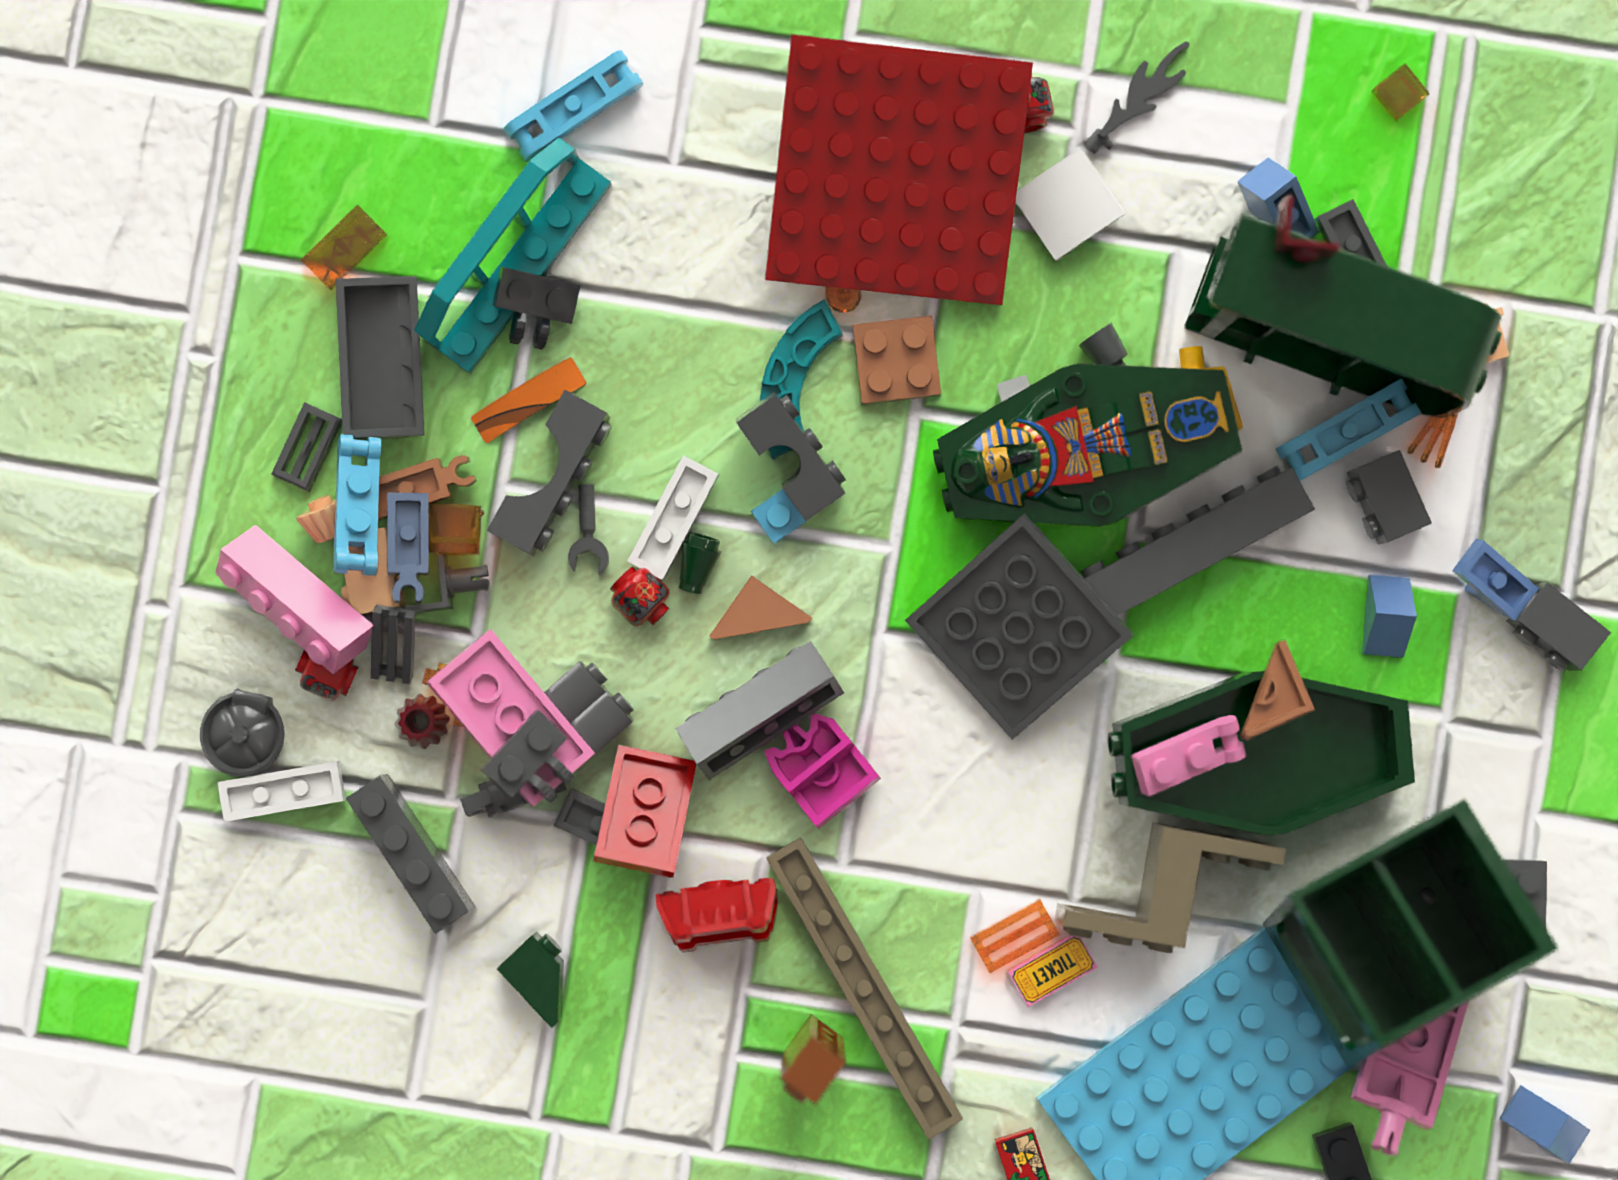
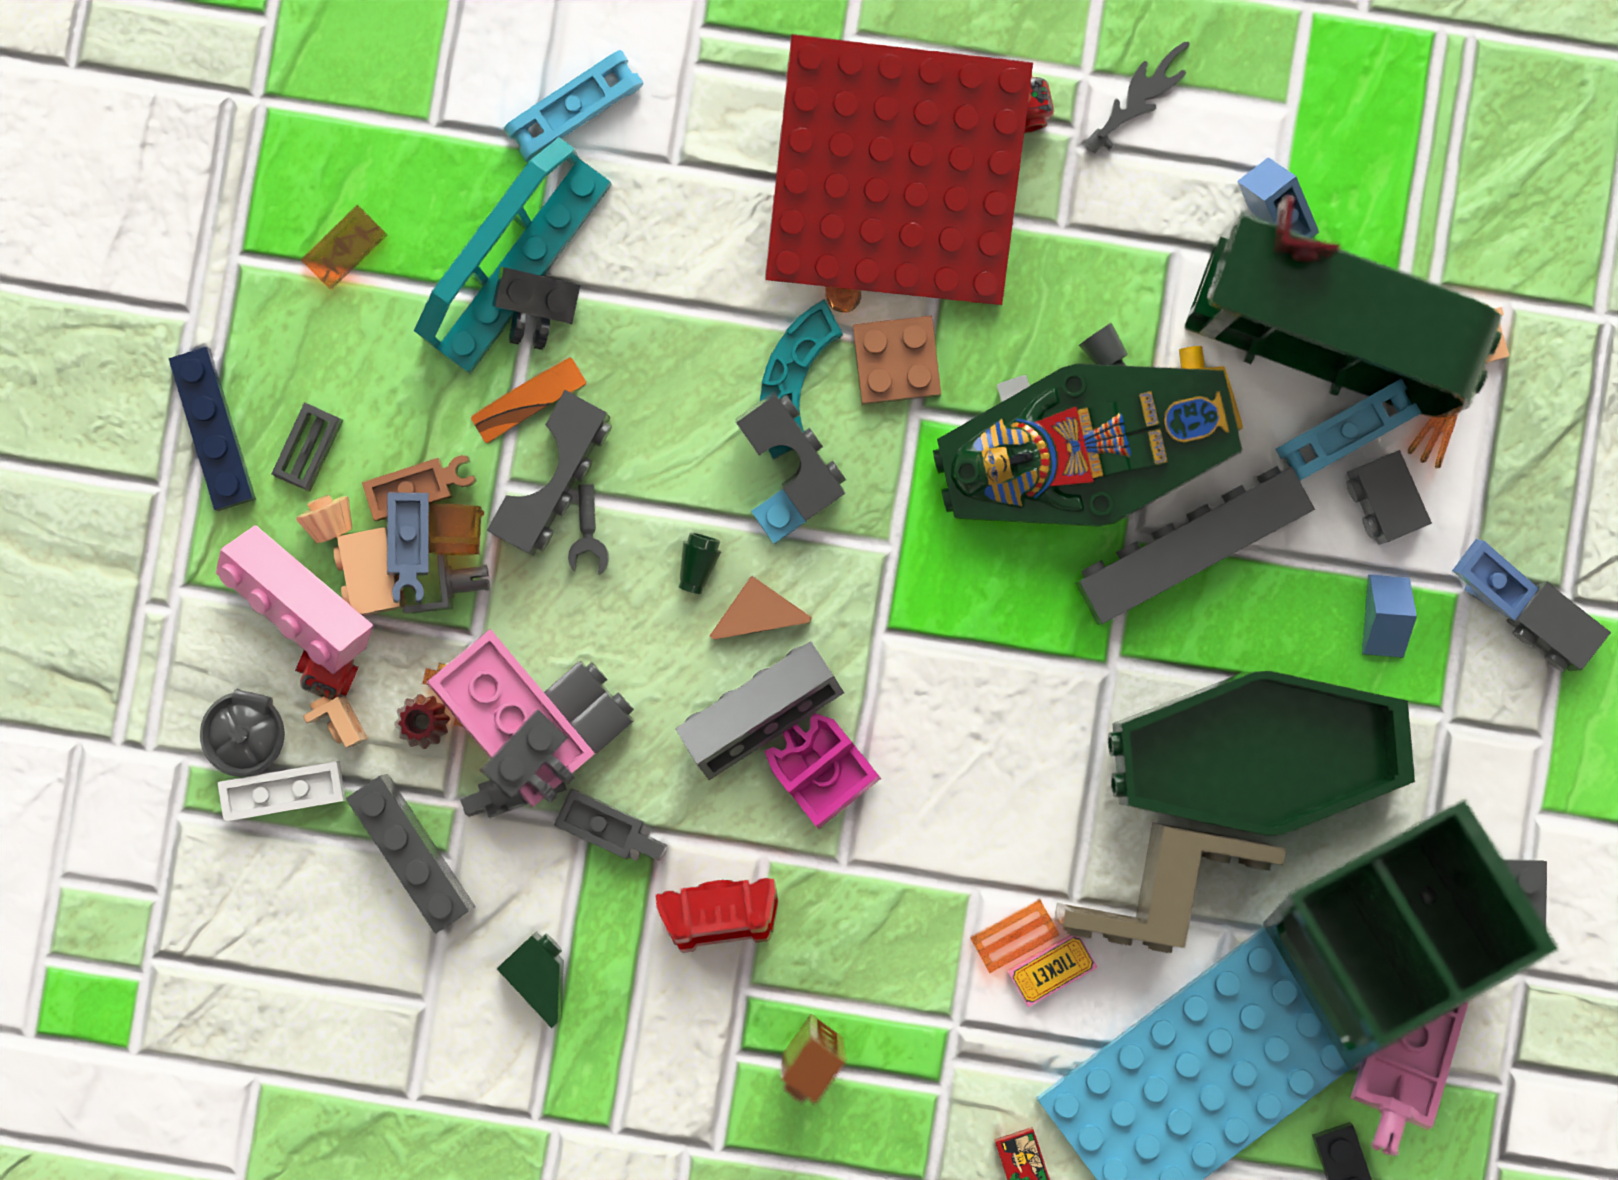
(212, 428): none -> dark blue plate
(344, 722): none -> light nougat bracket
(357, 505): medium azure plate -> none
(379, 357): dark grey slope -> none
(391, 670): dark grey tile -> none
(640, 597): red head -> none
(645, 811): plate -> none
(673, 517): white plate -> none
(864, 988): dark tan plate -> none
(1019, 626): dark grey plate -> none
(1068, 204): white slope -> none
(1188, 755): bright pink plate -> none
(1279, 695): nougat tile -> none
(1348, 228): dark grey plate -> none
(1400, 92): clear orange tile -> none
(1545, 1124): medium blue slope -> none

